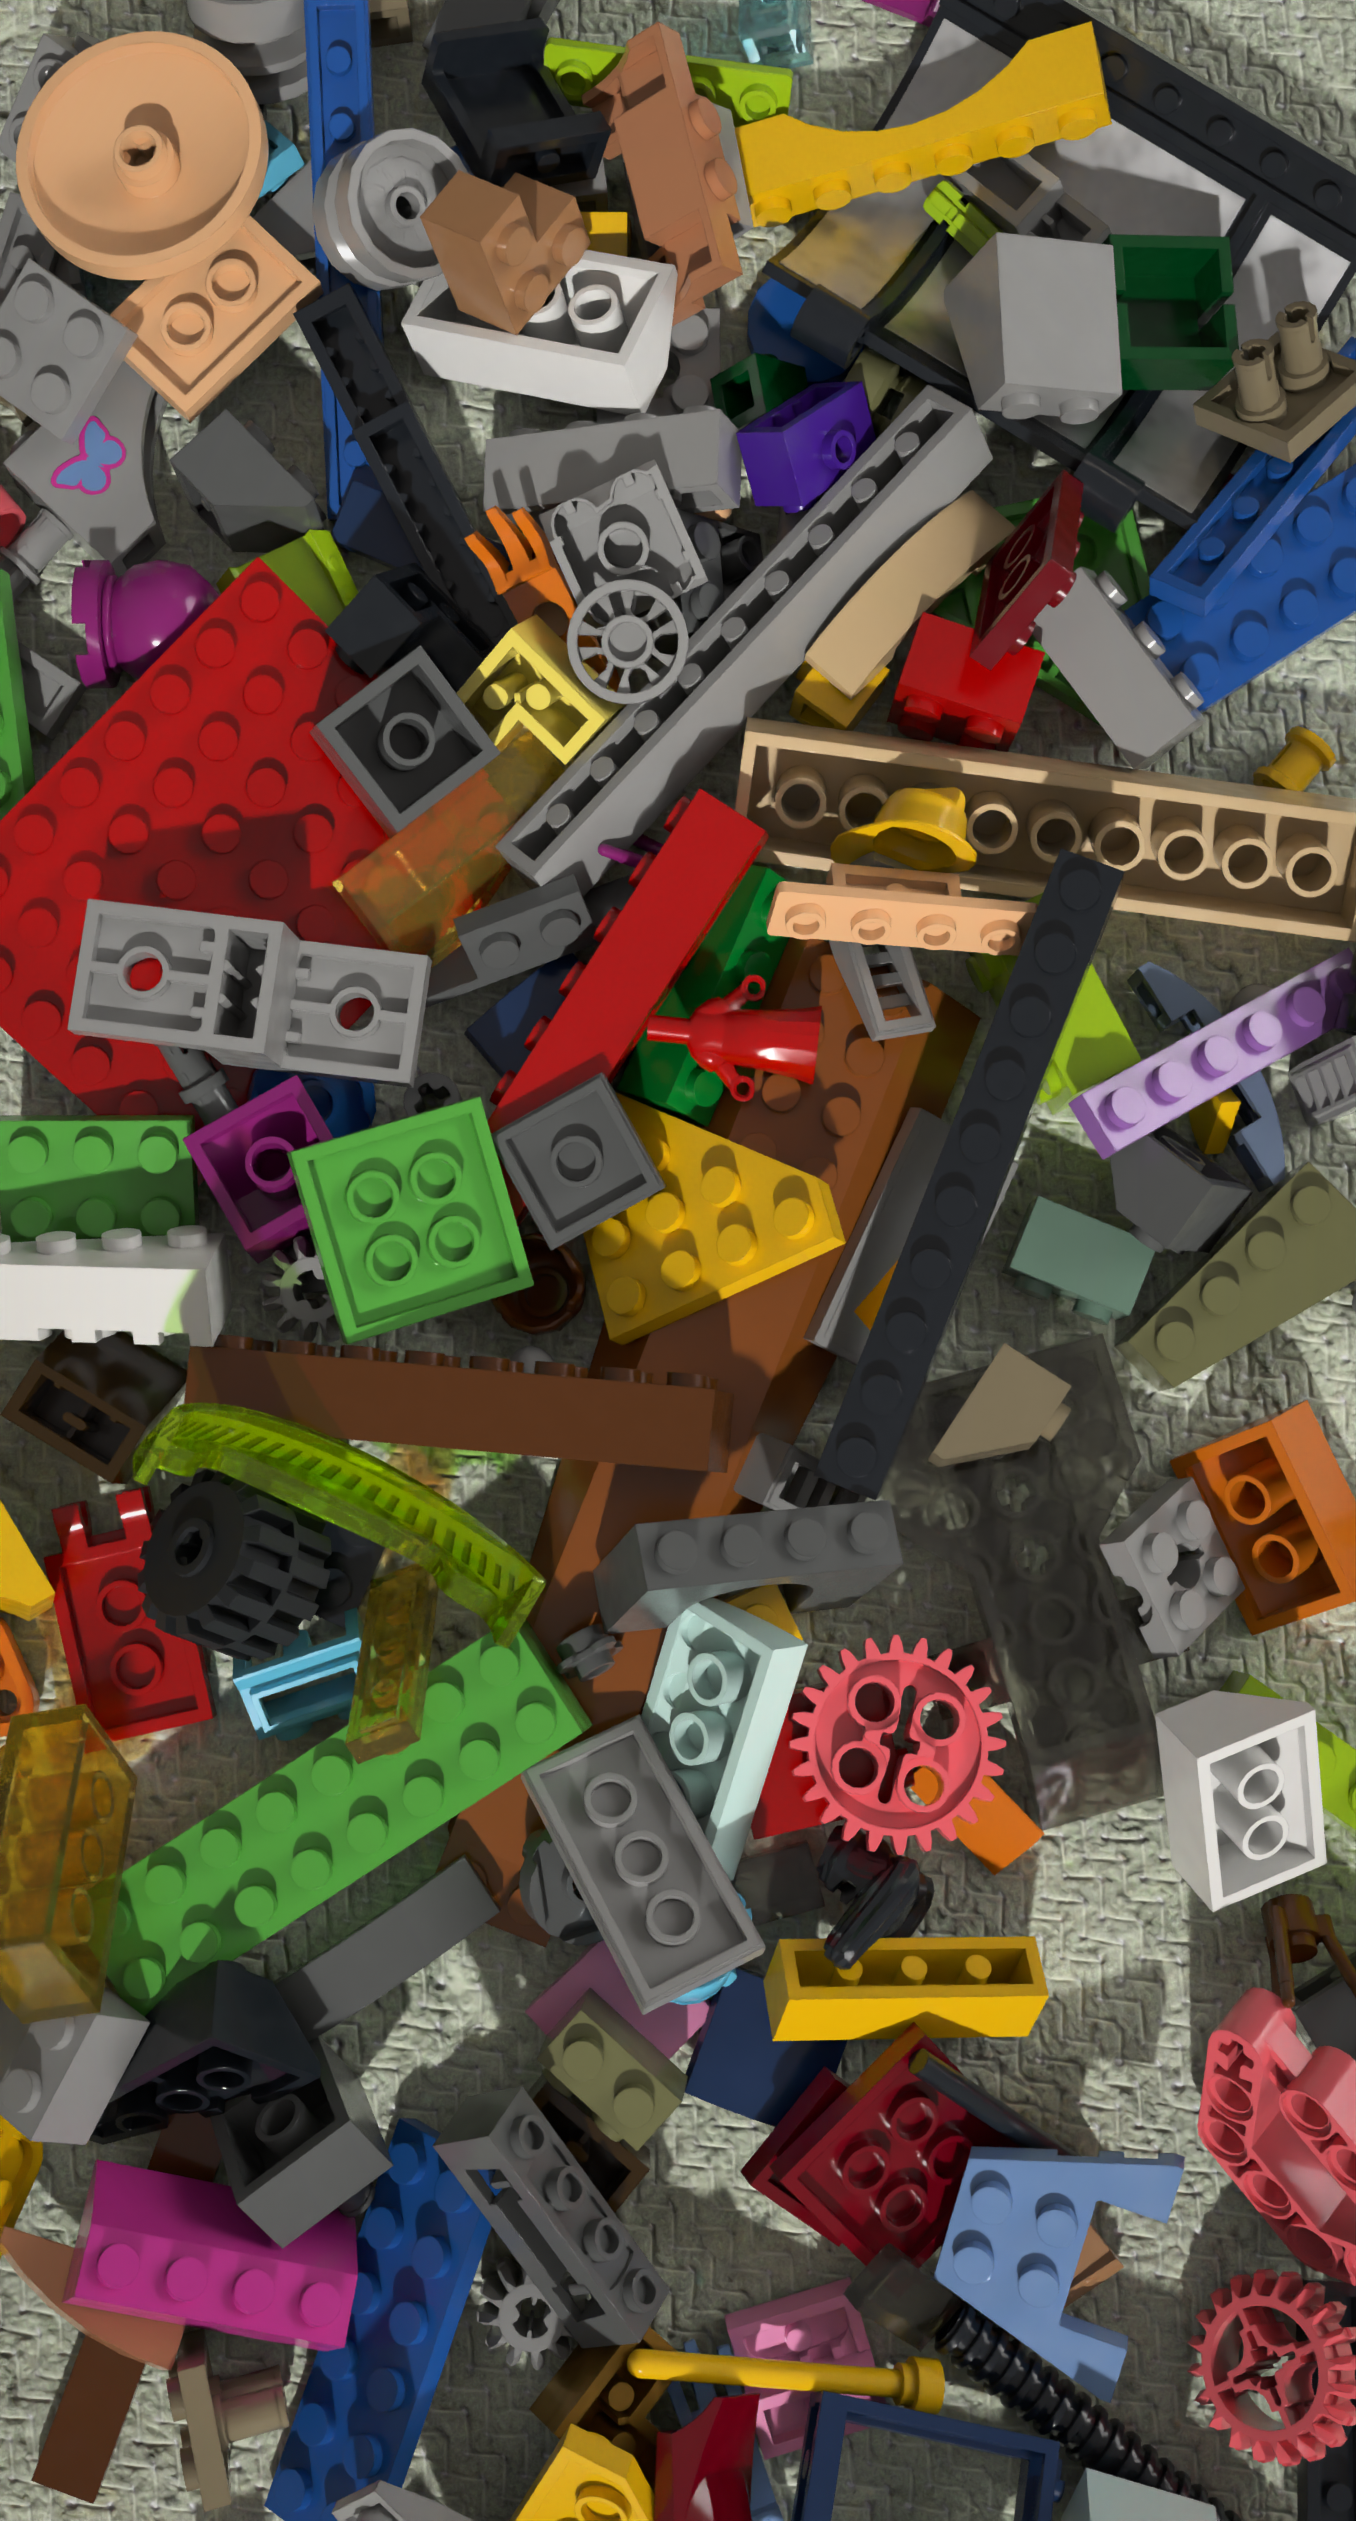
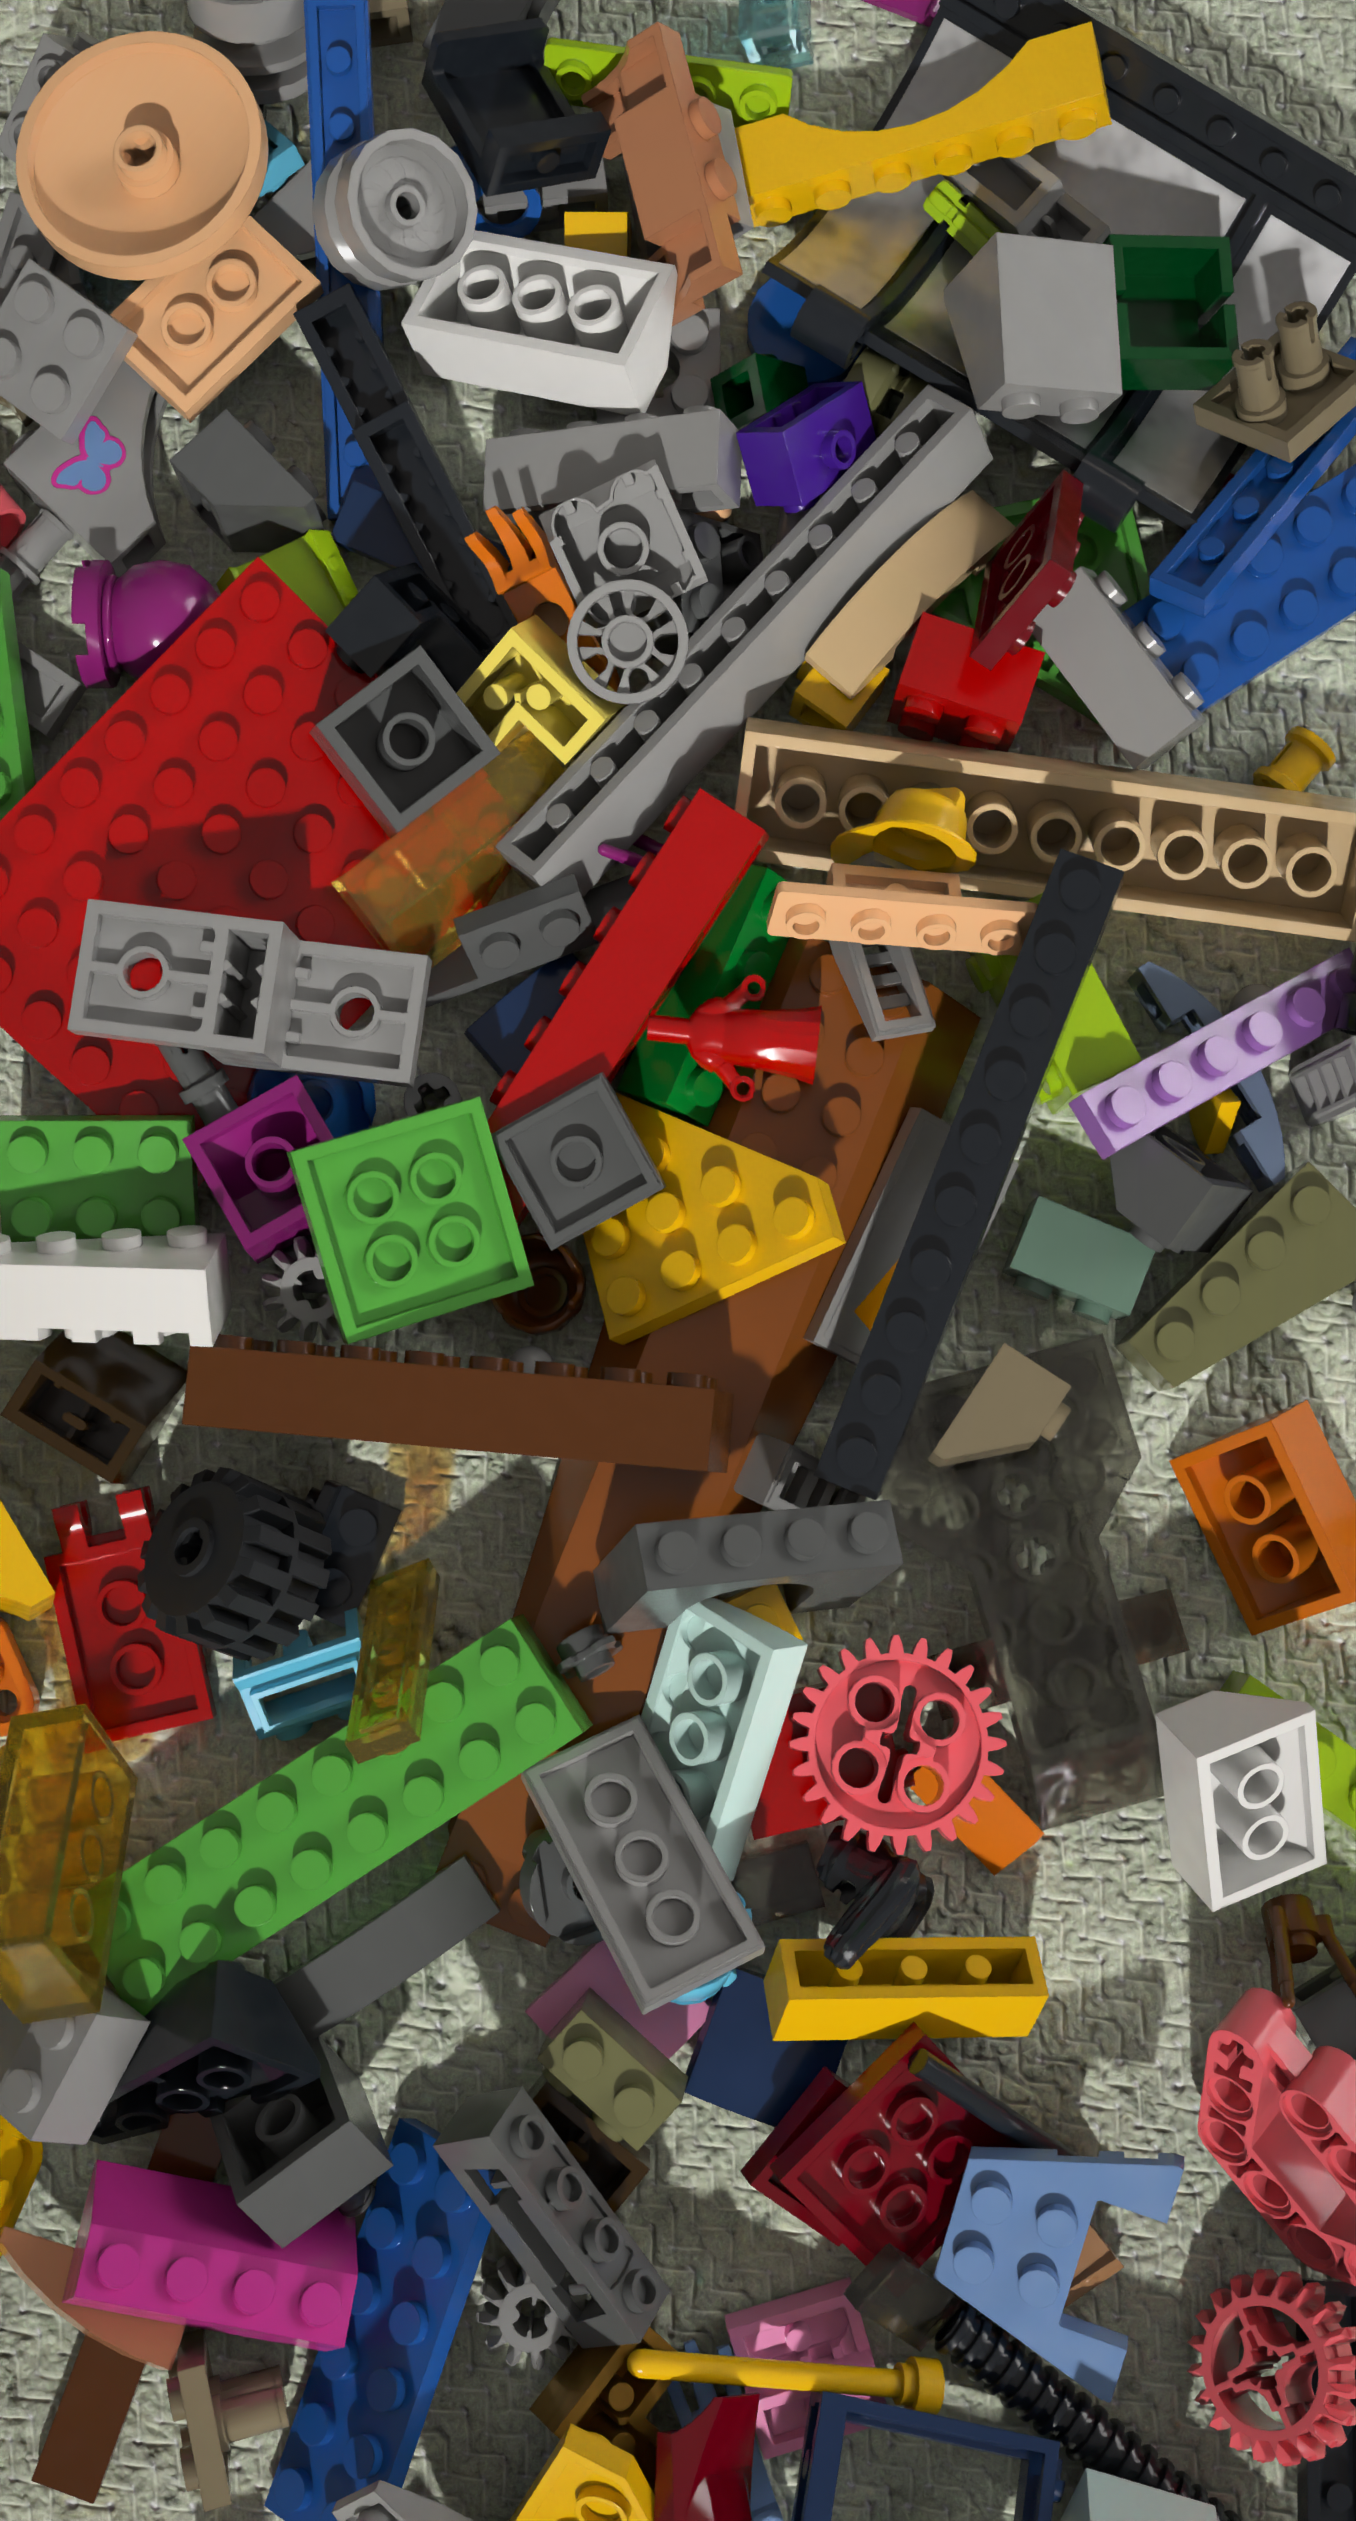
(354, 1493): clear neon green windscreen -> none
(504, 245): medium nougat brick -> none
(1197, 1585): light grey brick -> none

